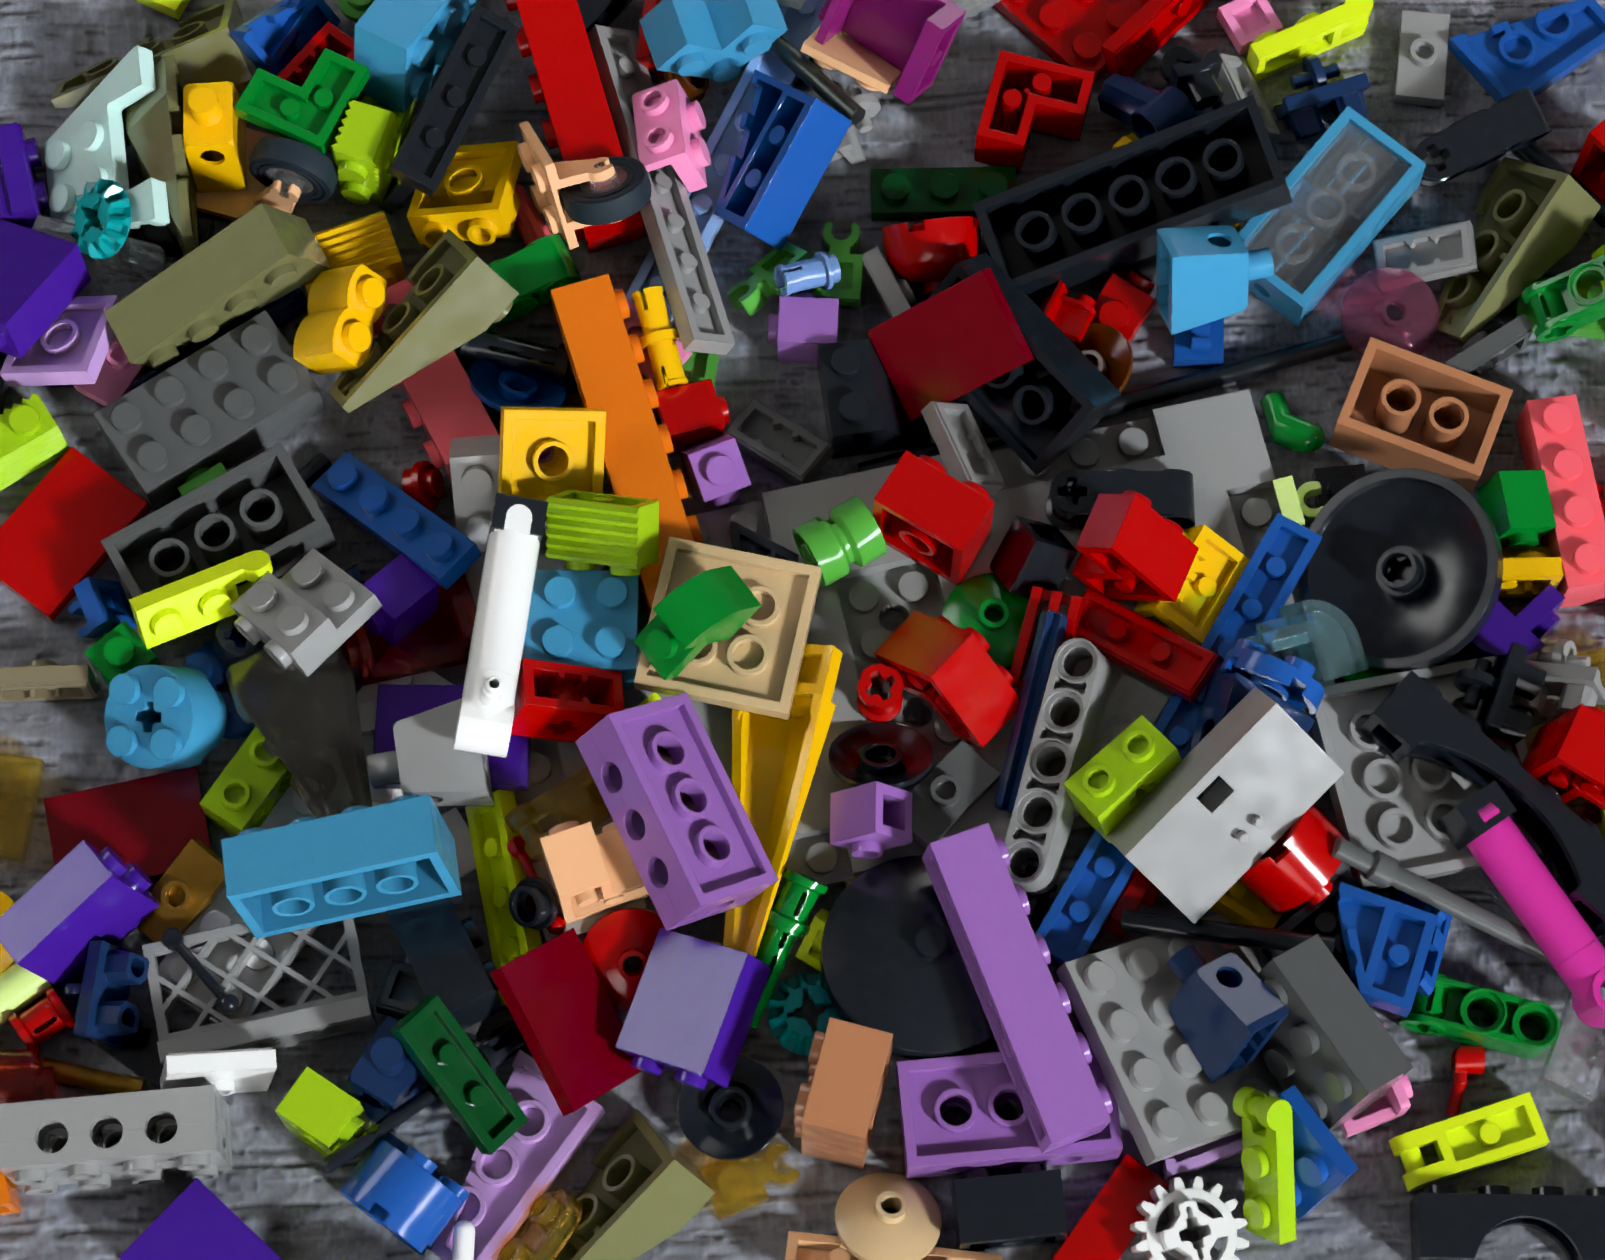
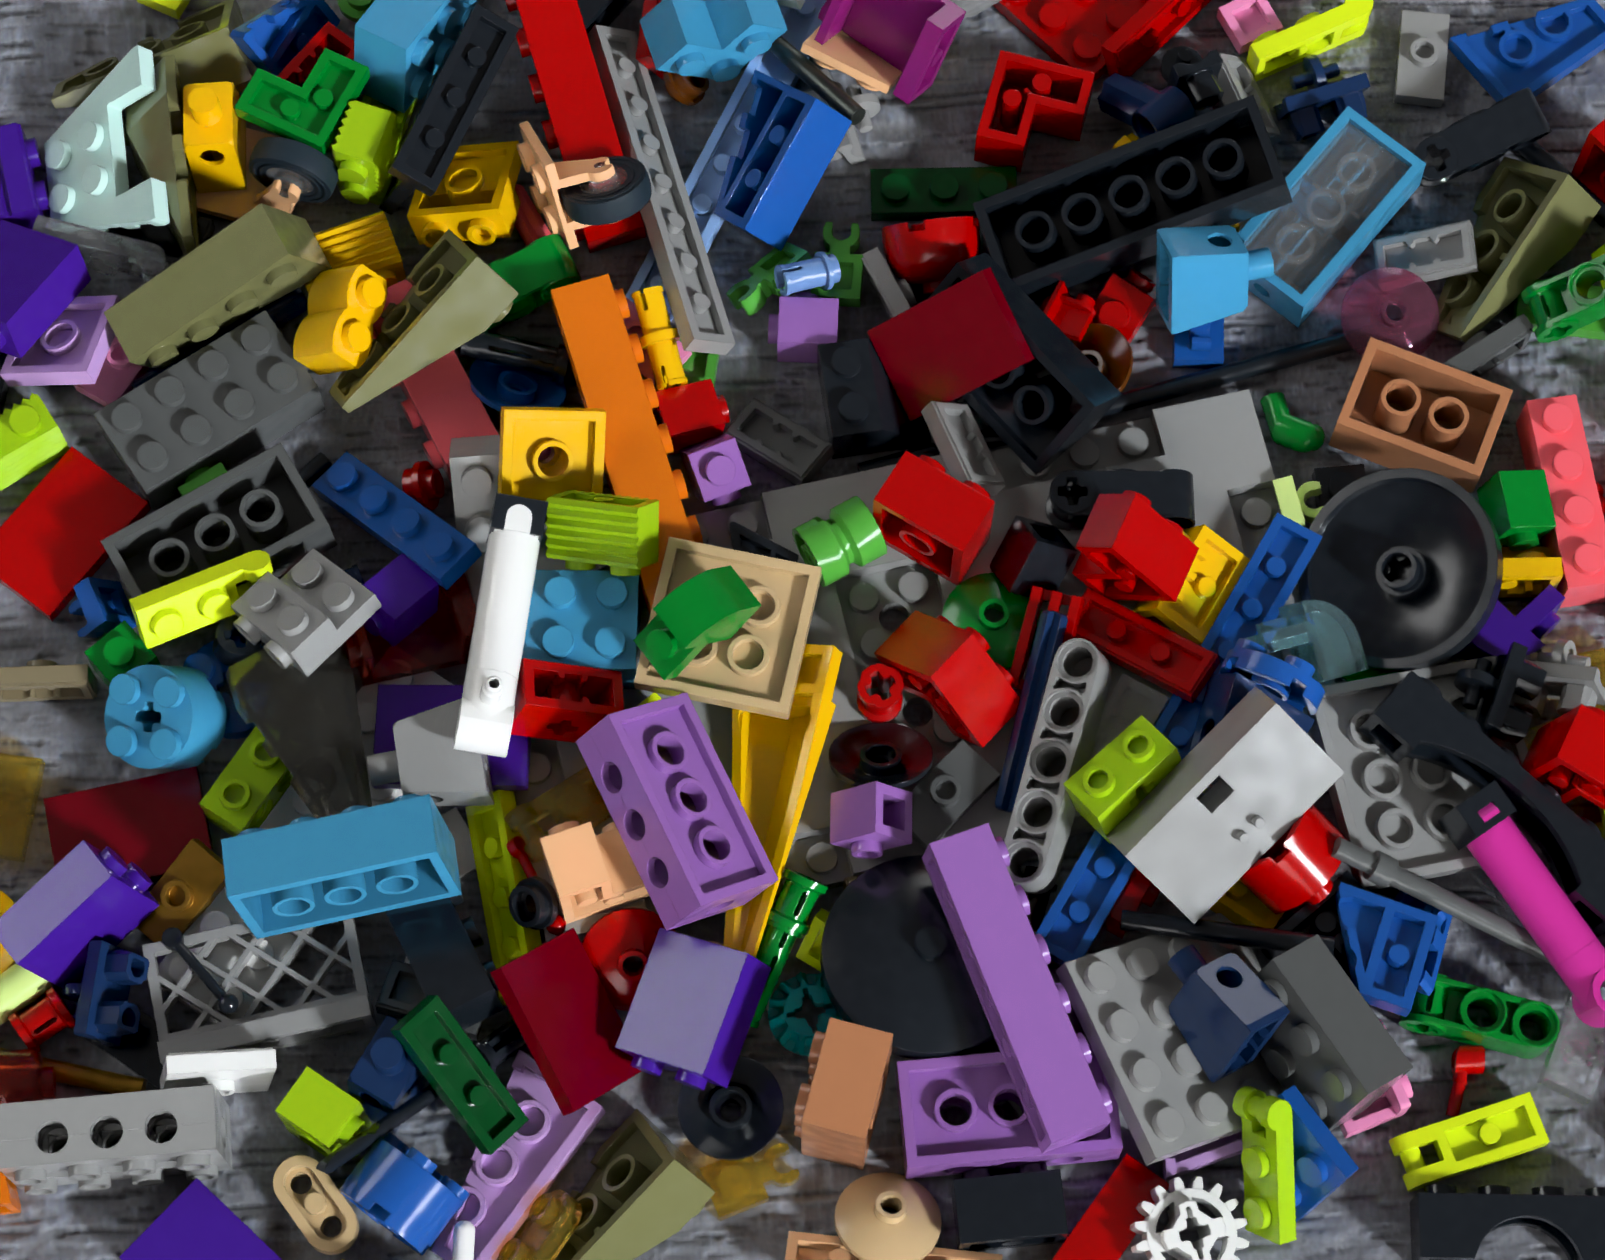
(113, 214): teal gear -> none
(316, 1206): none -> tan plate
(670, 133): bright pink bracket -> none

